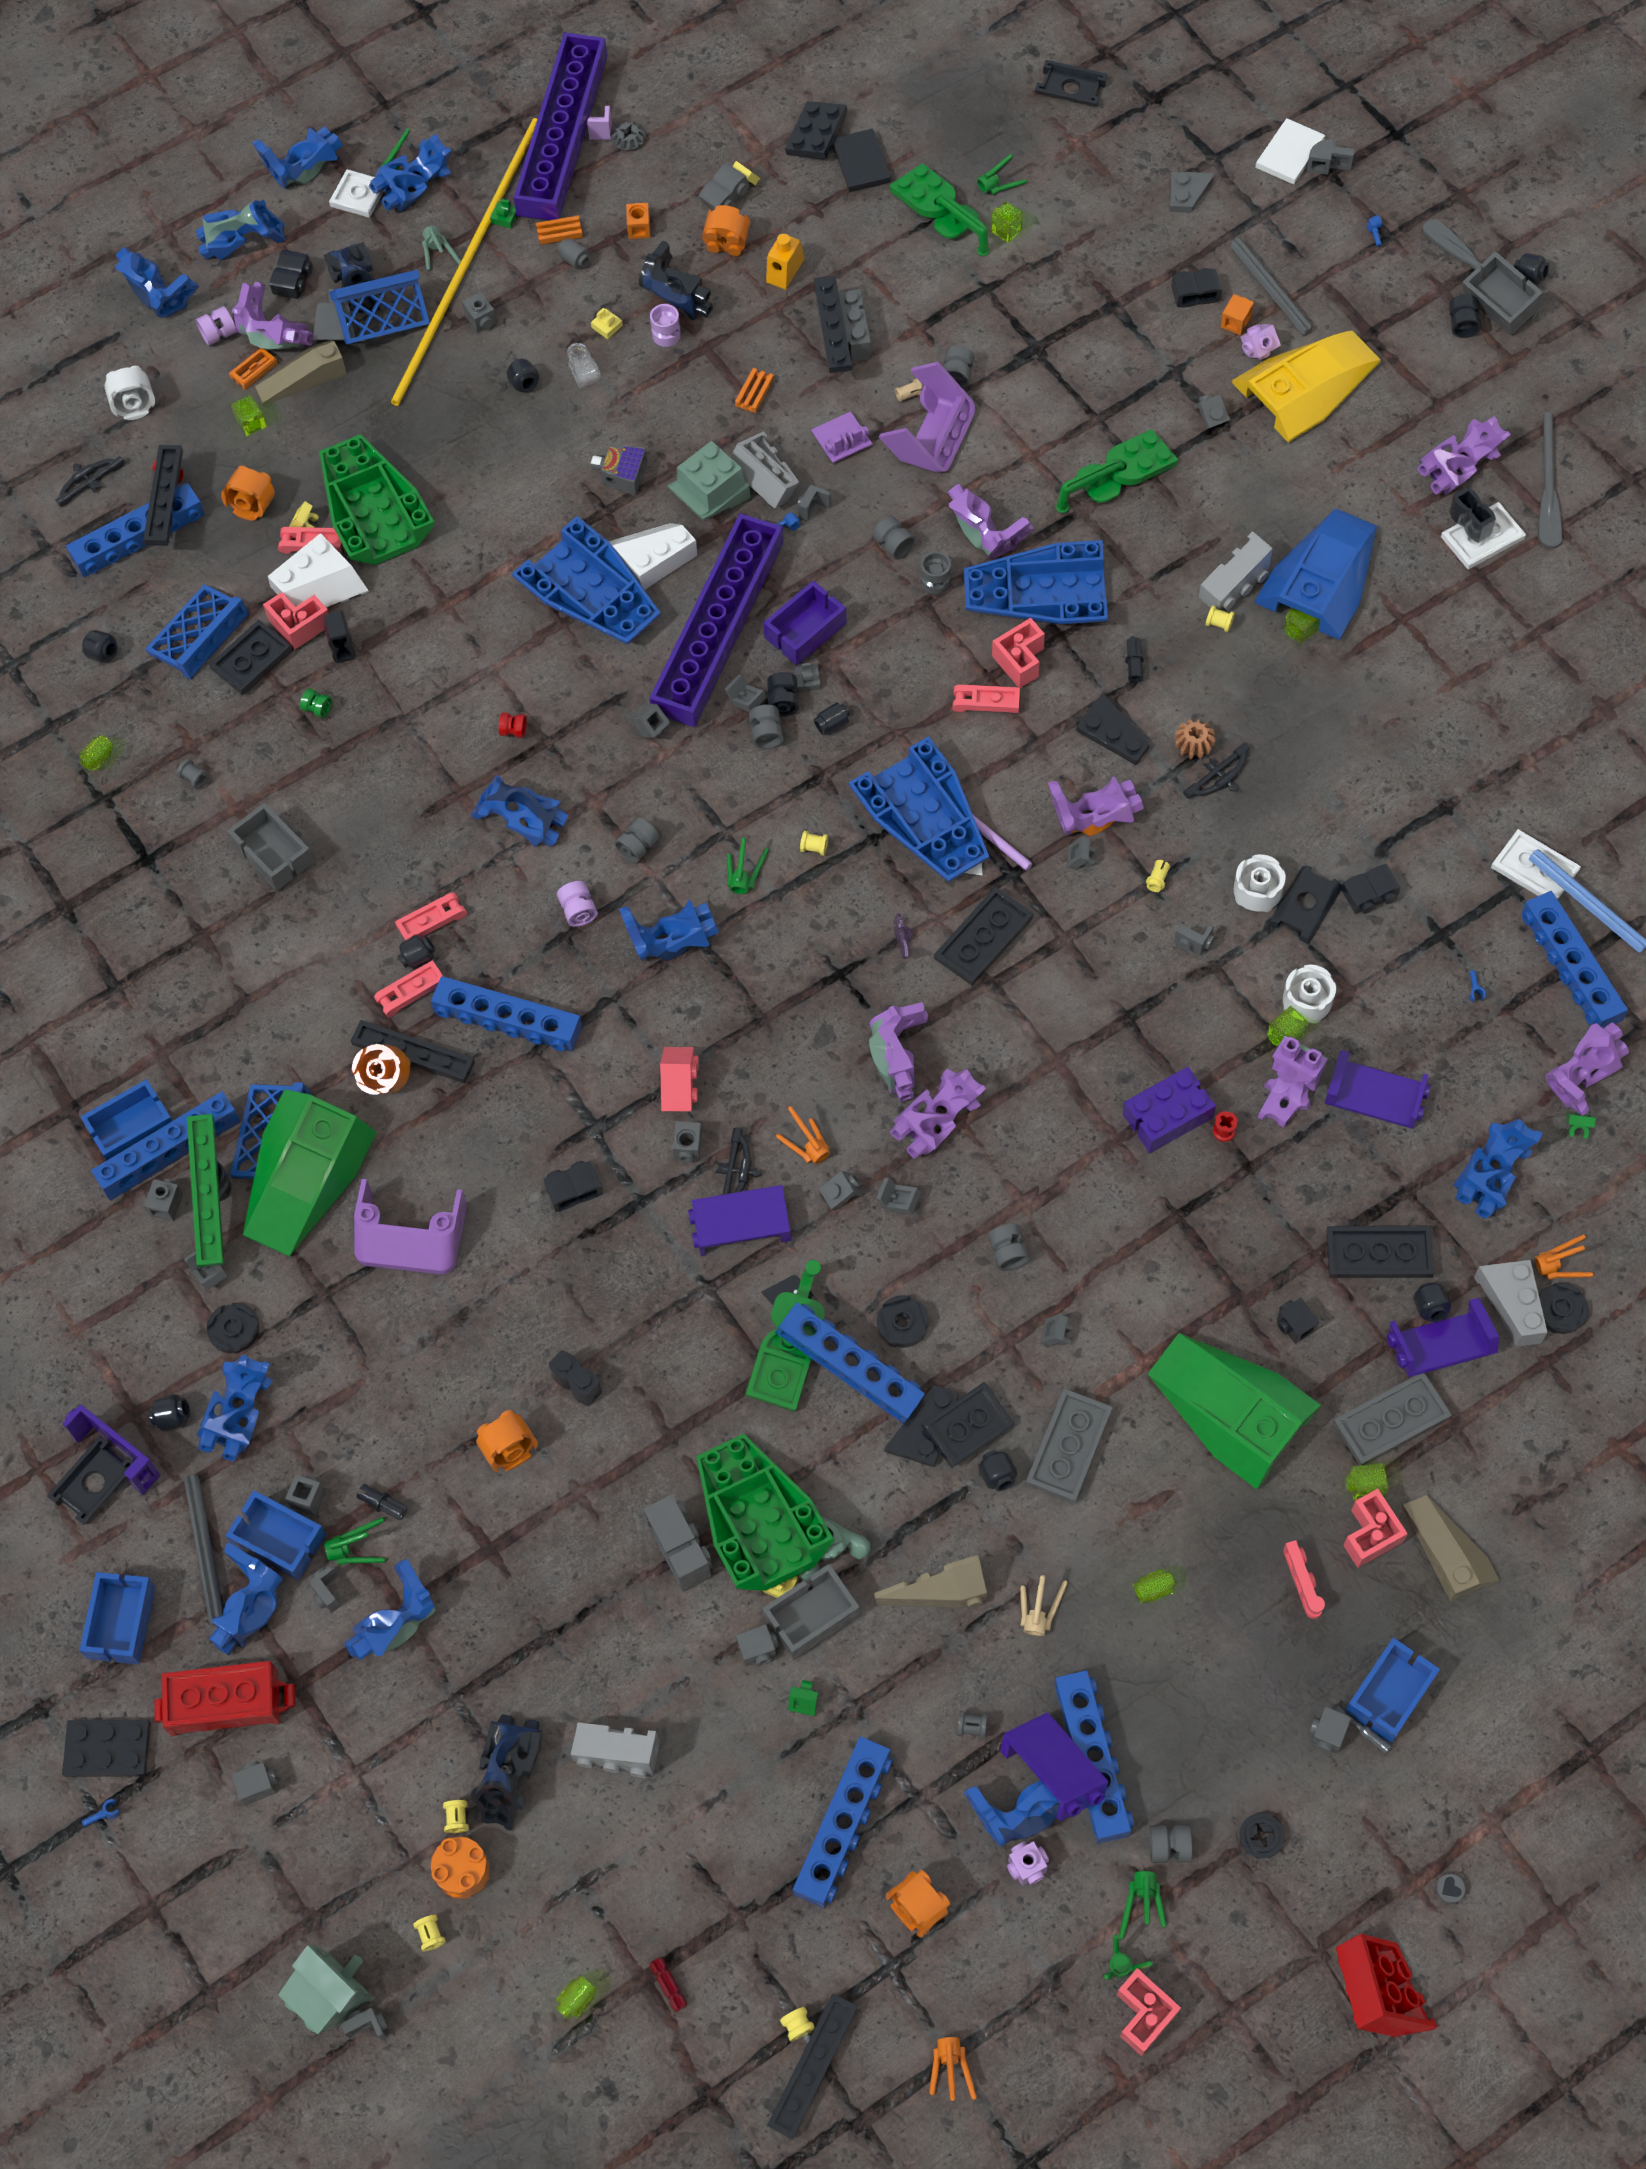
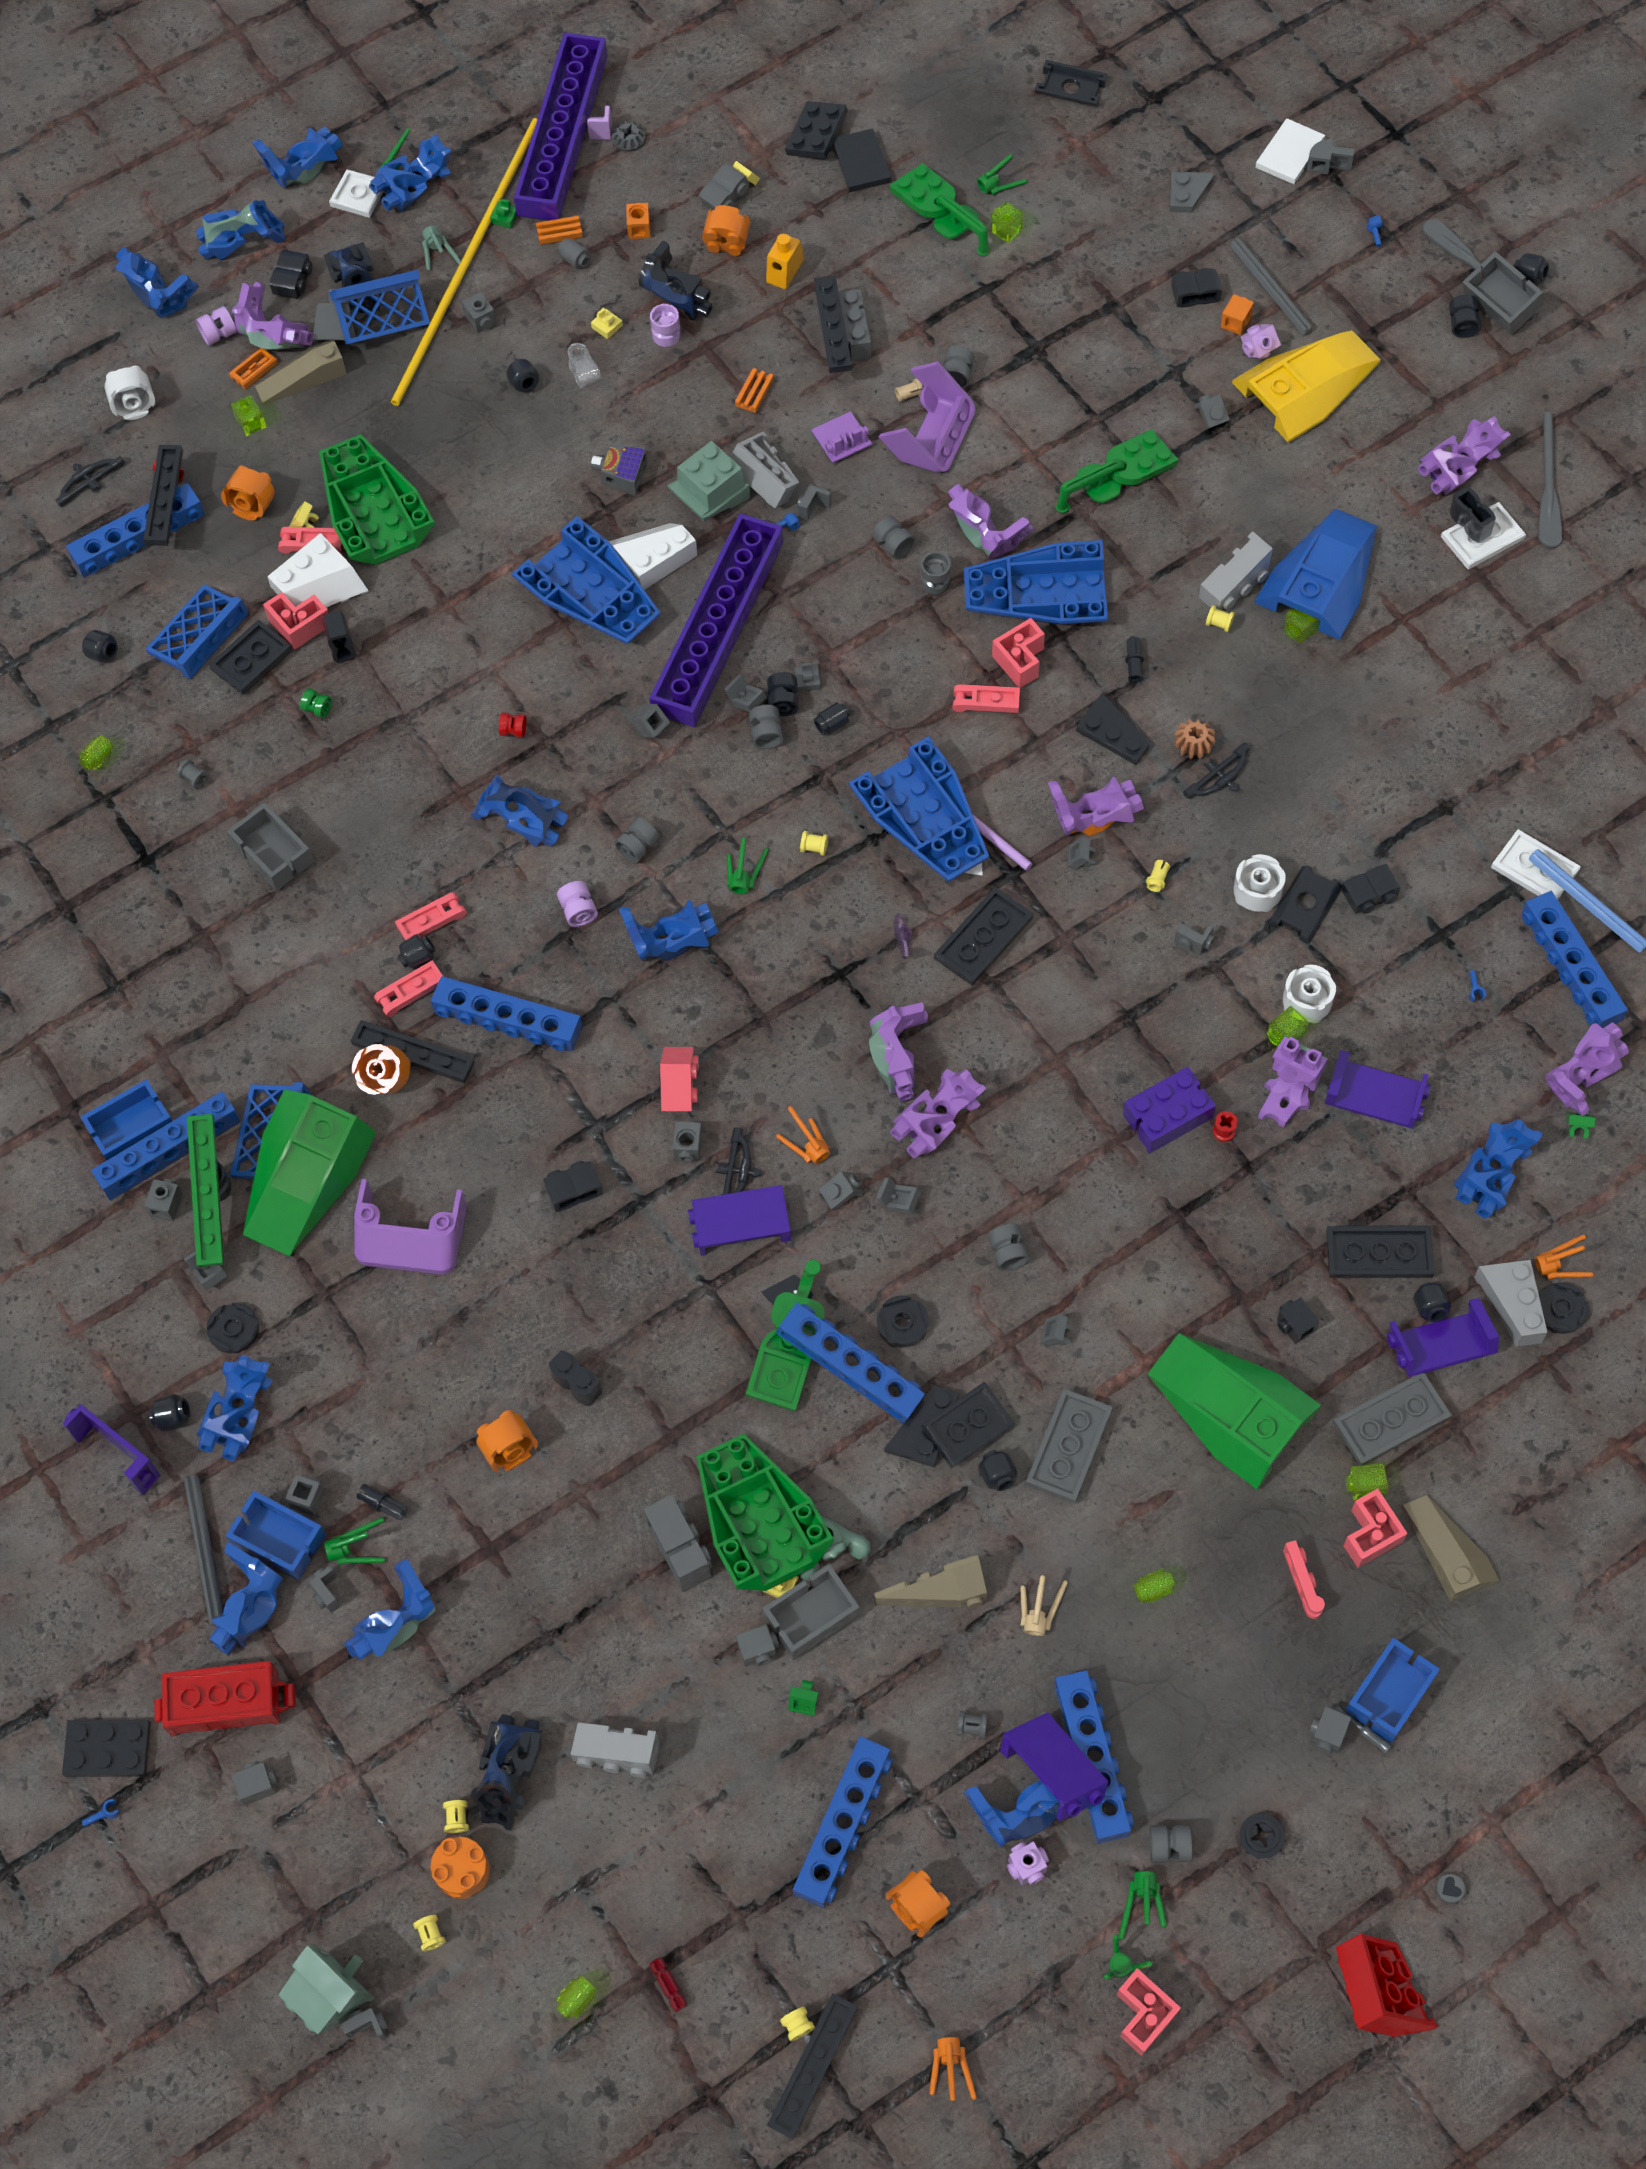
(94, 1461): black piece -> none
(117, 1618): blue piece -> none
(805, 622): dark purple piece -> none

